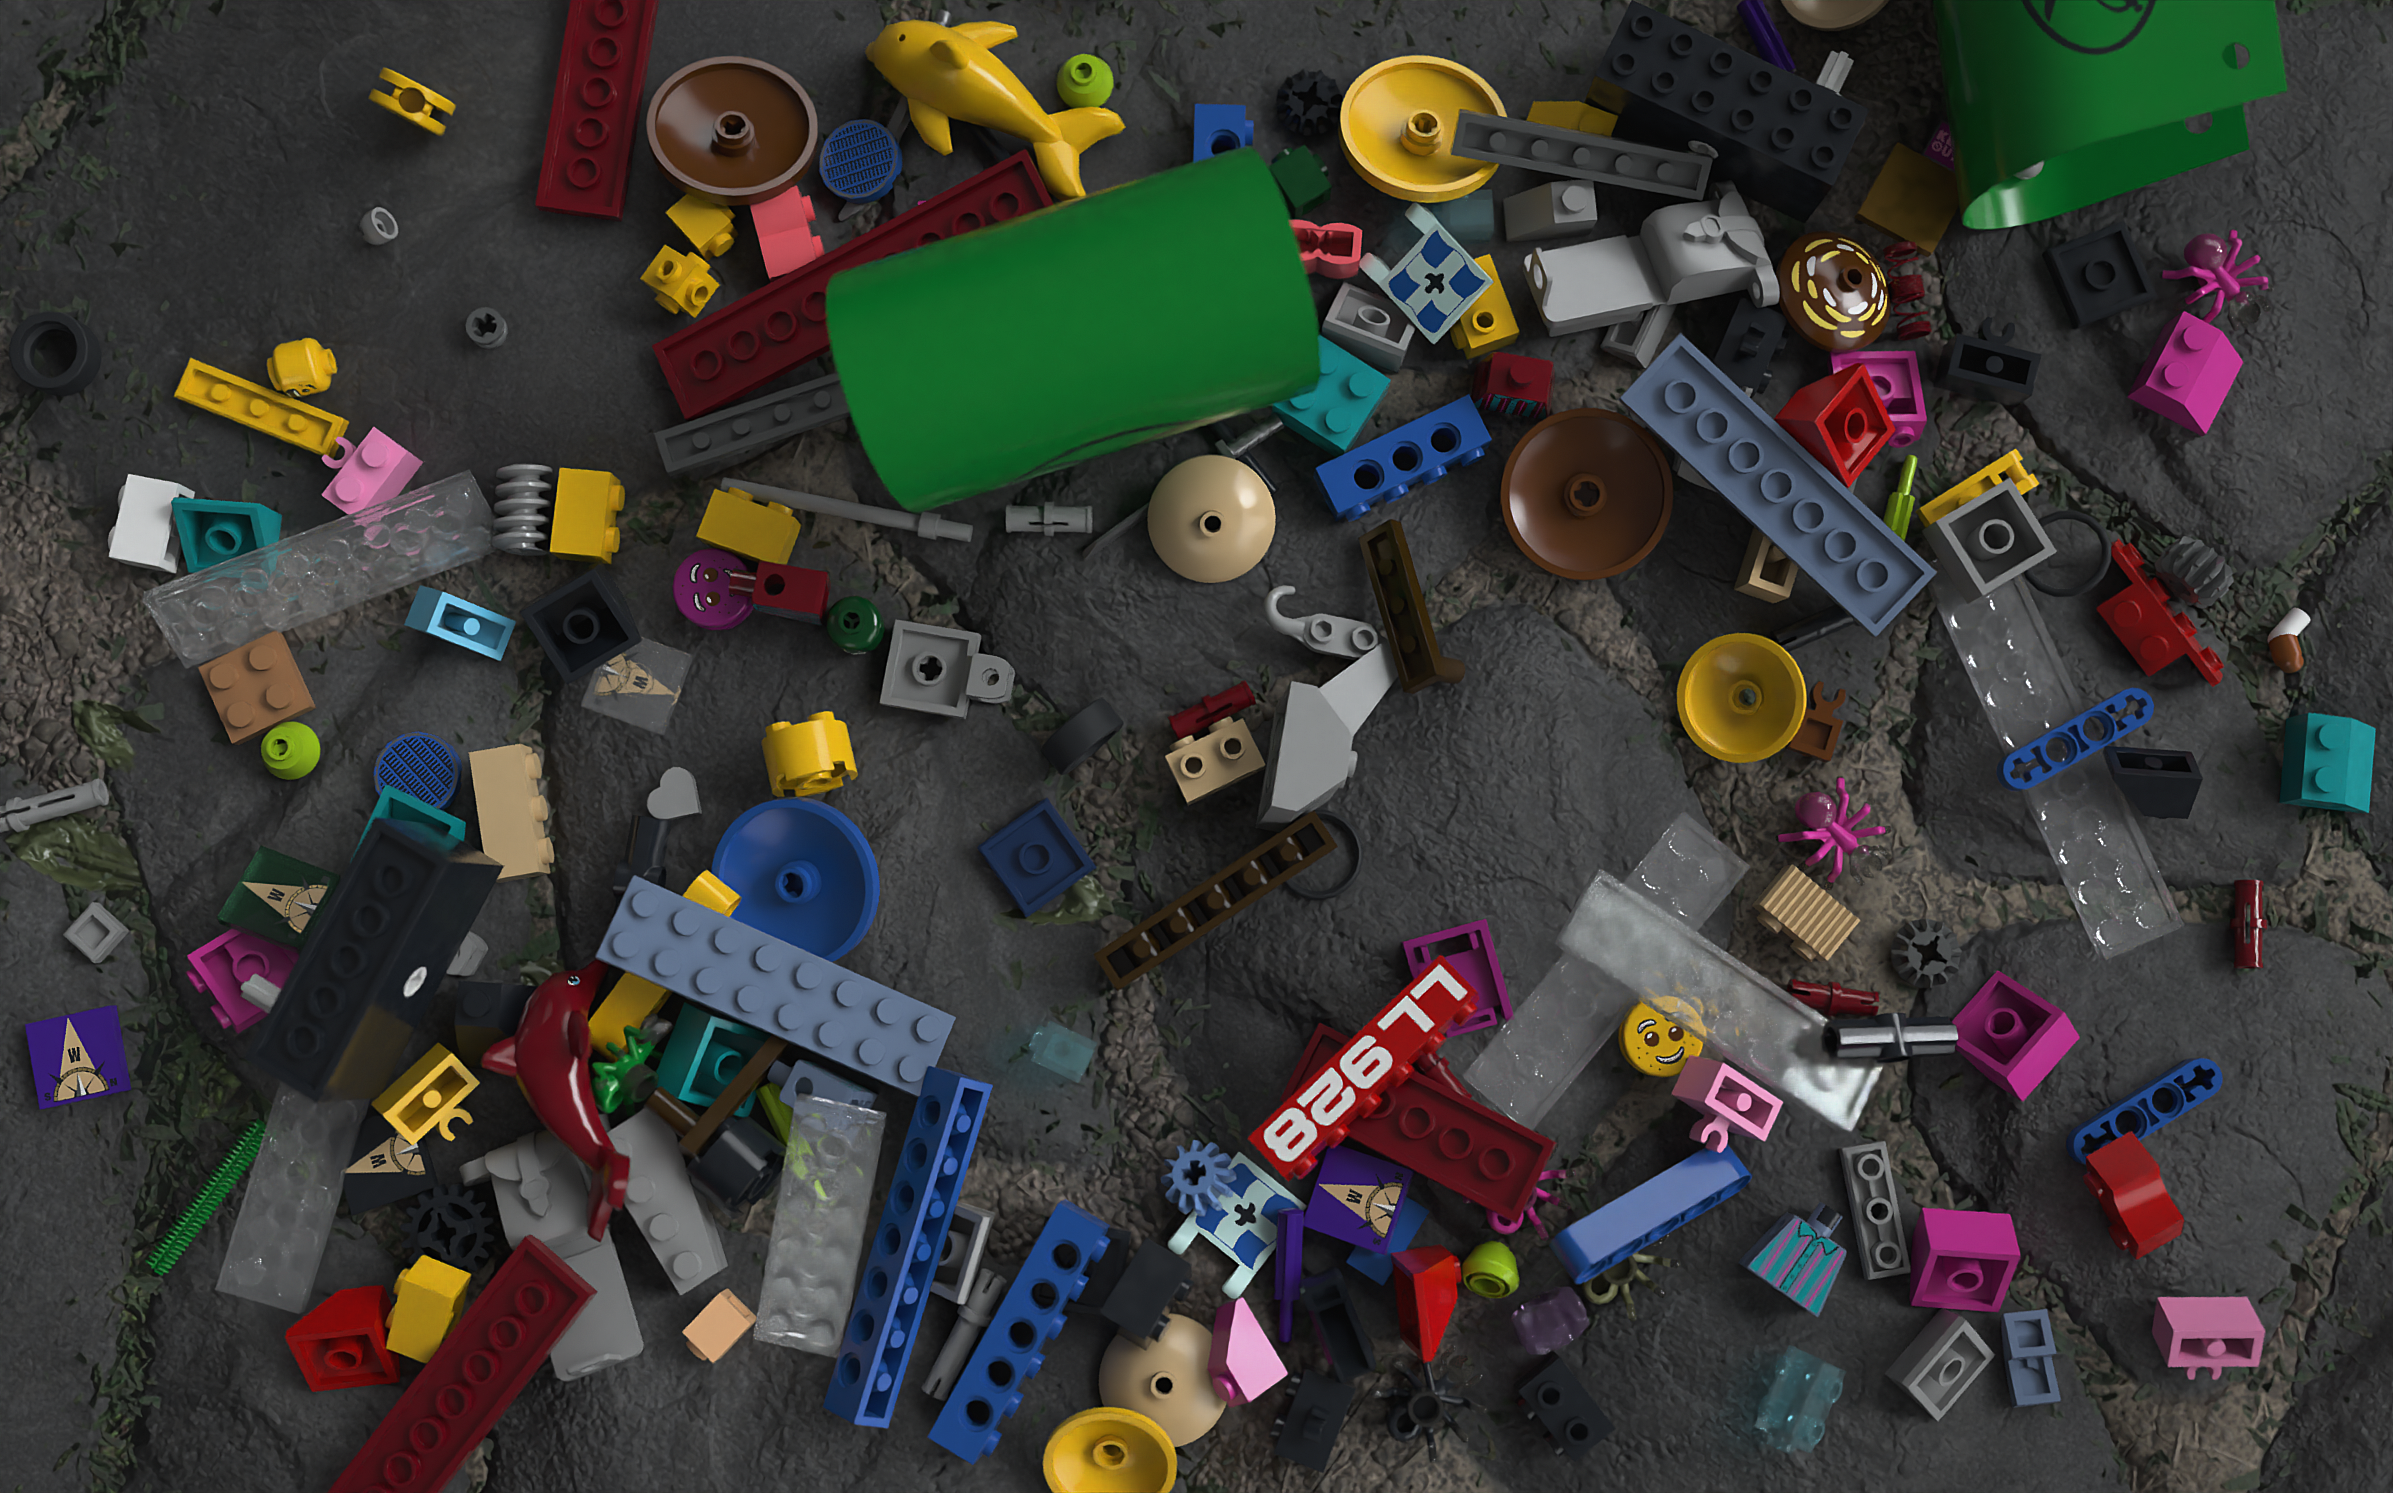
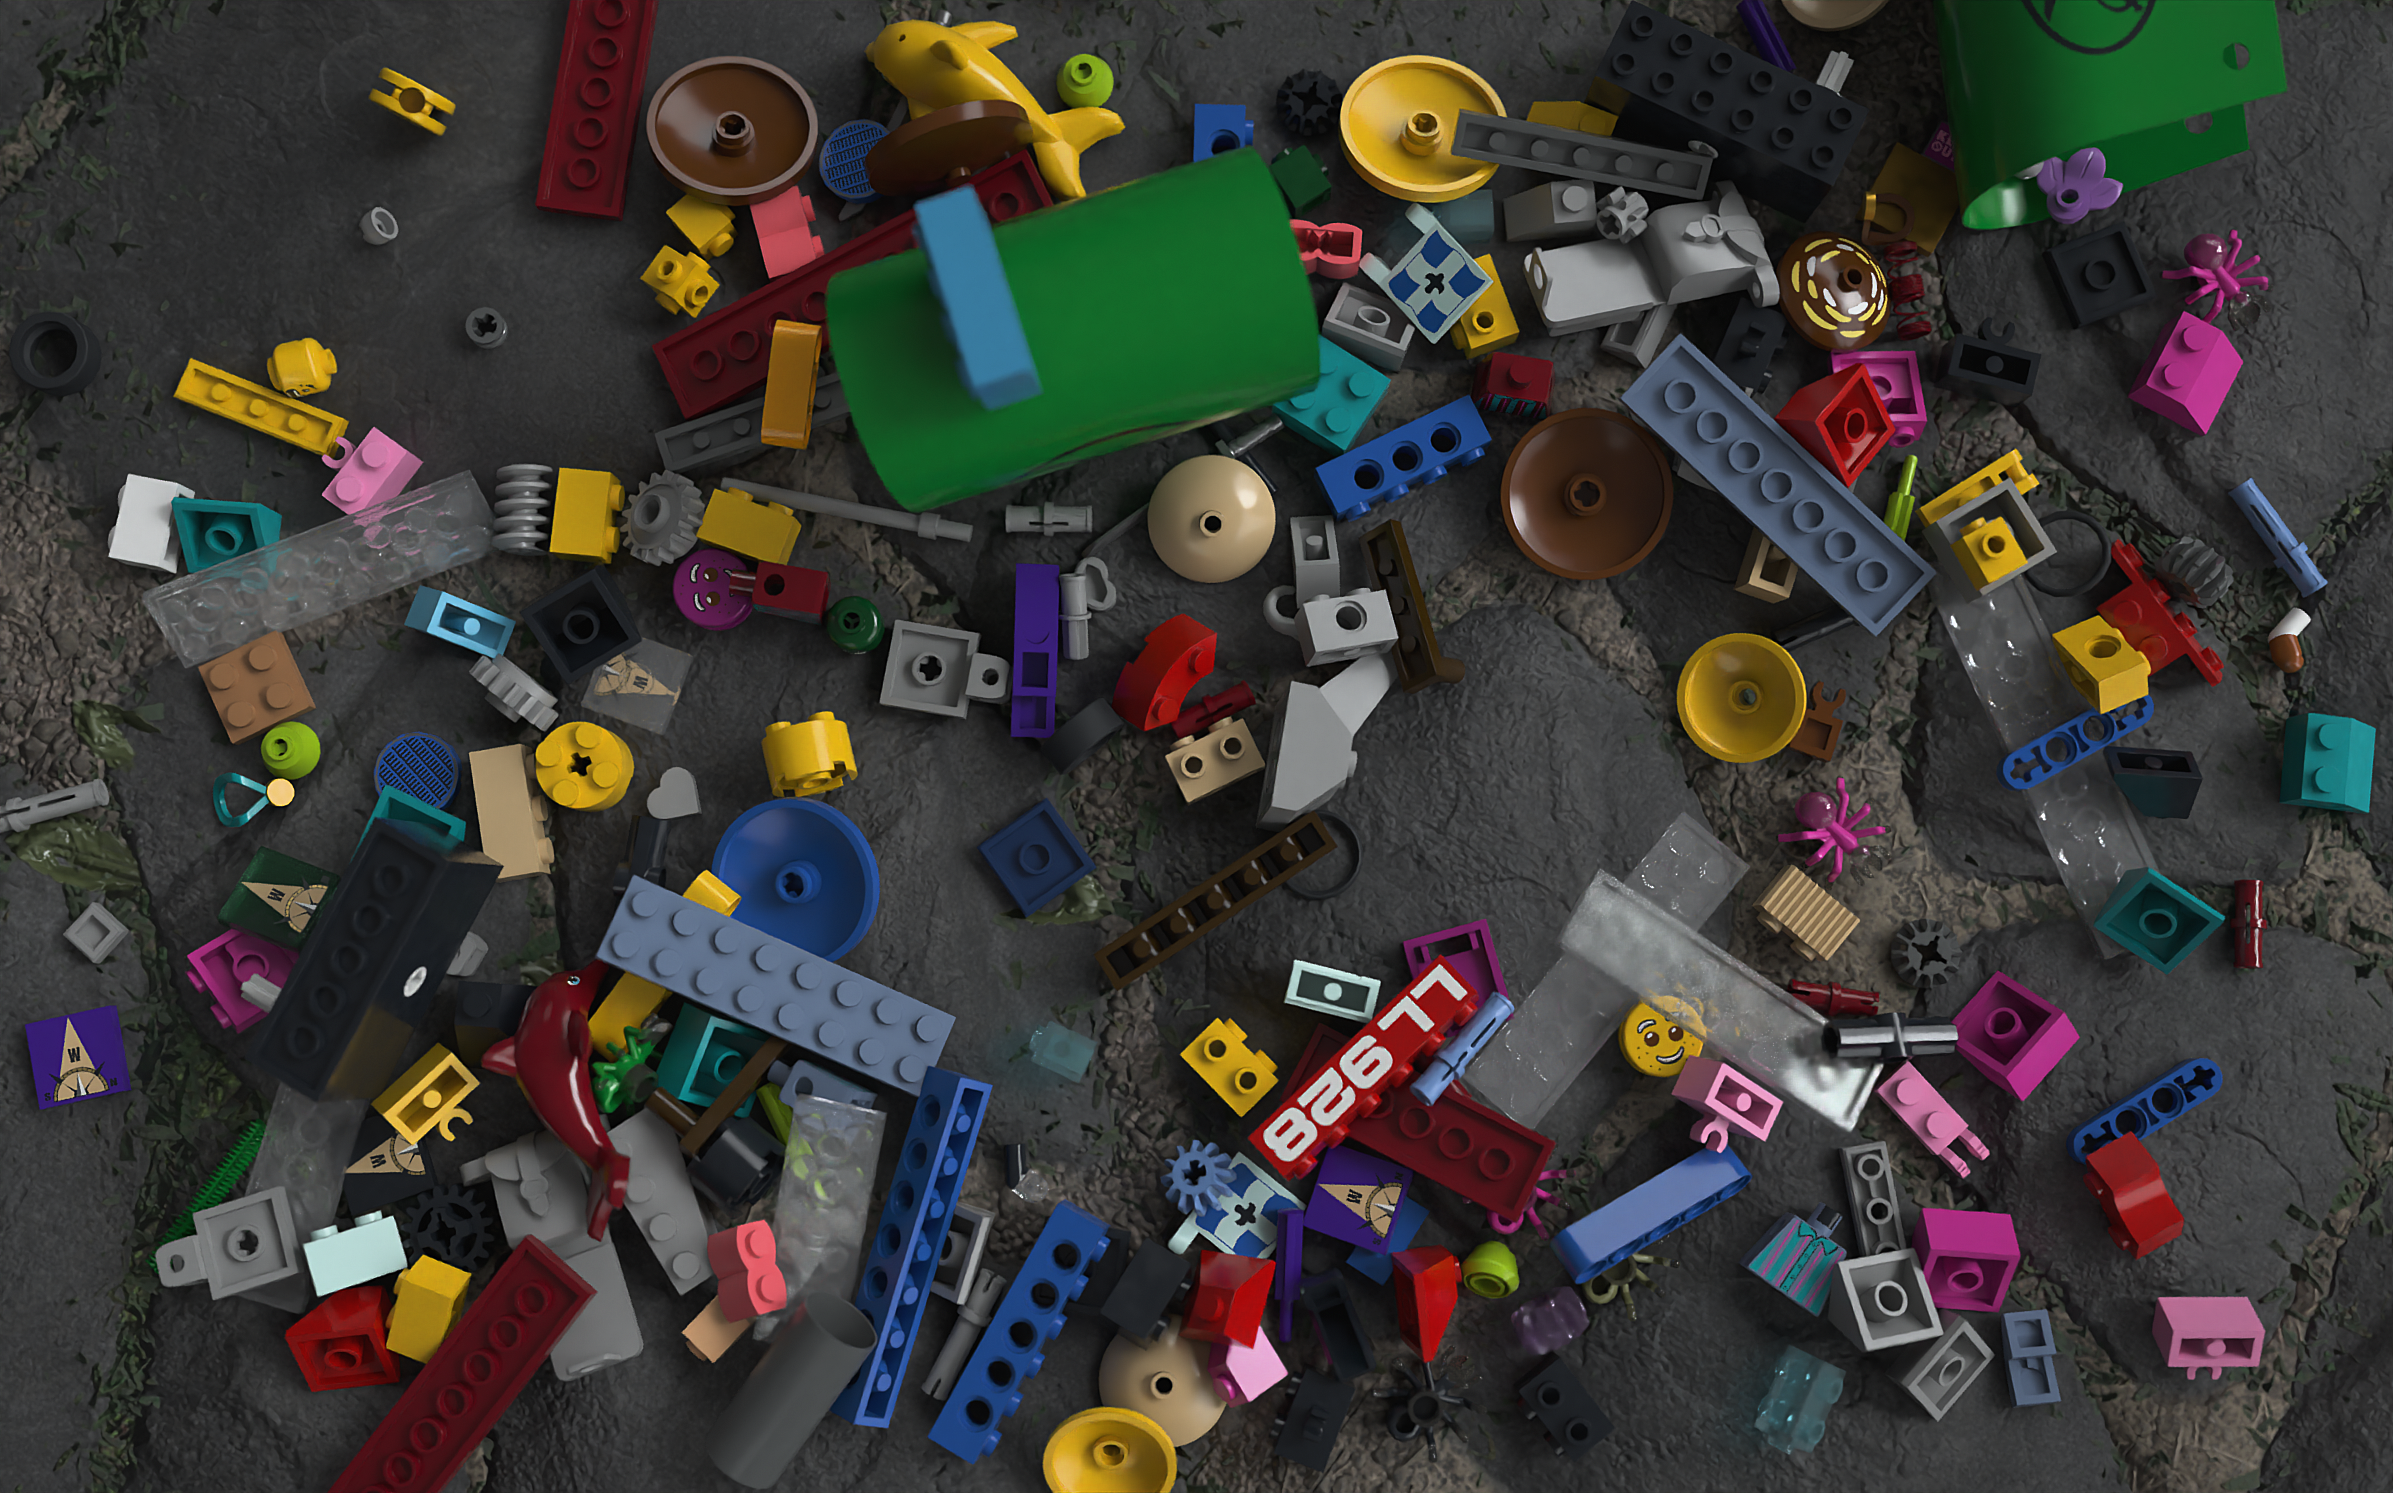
(216, 1252): none -> light grey plate
(276, 793): none -> teal piece
(354, 1254): none -> light aqua brick
(515, 691): none -> light grey gear
(562, 756): none -> yellow brick
(663, 518): none -> light grey gear
(746, 1271): none -> coral brick
(790, 1389): none -> dark grey piece
(791, 384): none -> light orange beam
(947, 147): none -> reddish brown dish
(979, 302): none -> dark azure brick
(1021, 1178): none -> arm
(1035, 650): none -> dark purple slope
(1074, 615): none -> light grey axle
(1099, 591): none -> light grey tile
(1164, 672): none -> red brick
(1227, 1299): none -> red slope
(1230, 1066): none -> yellow brick
(1314, 557): none -> light grey slope
(1327, 642): none -> light grey brick
(1332, 991): none -> light aqua brick
(1450, 1062): none -> medium blue pin
(1622, 215): none -> light grey gear
(1869, 202): none -> reddish brown piece
(1883, 1301): none -> light grey slope
(1928, 1116): none -> bright pink hinge
(1987, 551): none -> yellow brick
(2080, 180): none -> medium lavender plate
(2102, 664): none -> yellow brick
(2156, 918): none -> teal slope
(2307, 577): none -> medium blue pin

